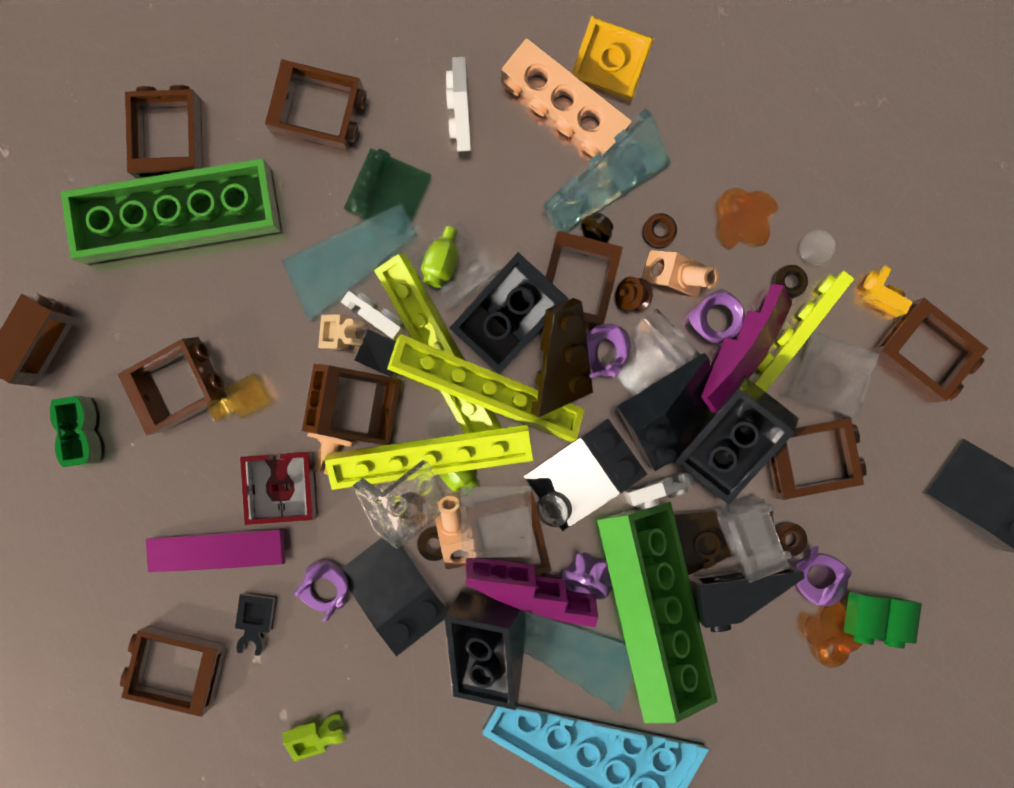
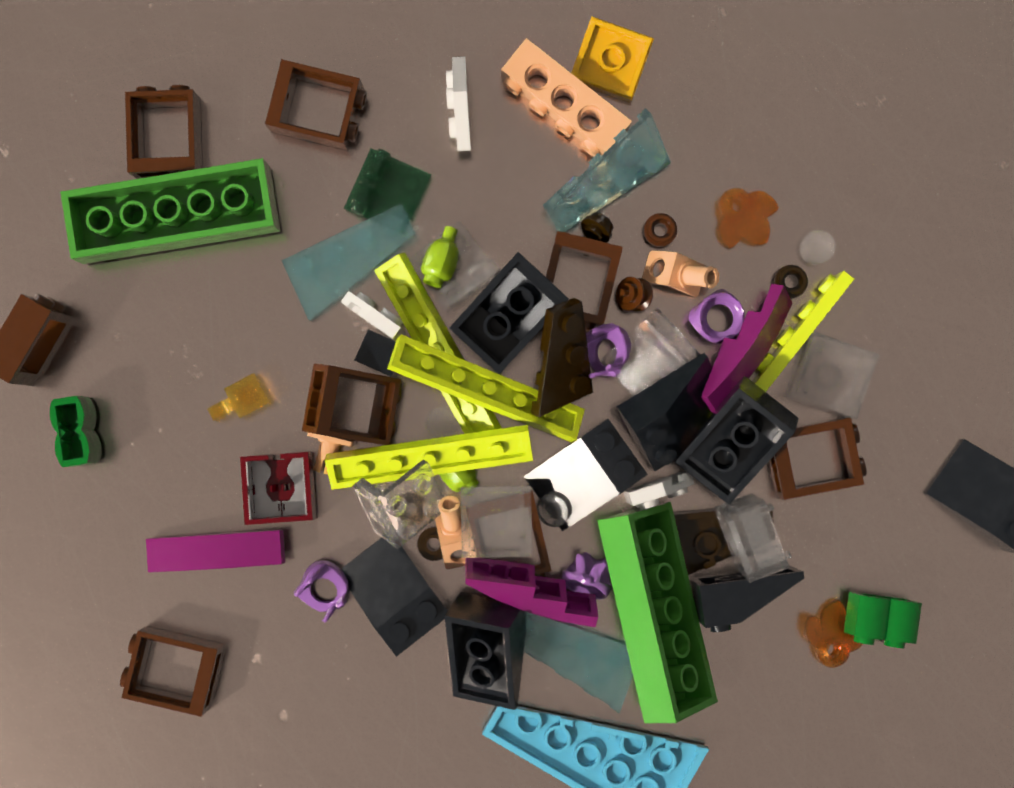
(146, 398): reddish brown window -> none
(254, 617): black plate -> none
(310, 740): lime plate -> none
(338, 332): tan plate -> none
(801, 538): reddish brown plate -> none
(833, 592): medium lavender piece -> none
(886, 298): yellow bracket -> none
(903, 330): reddish brown window -> none

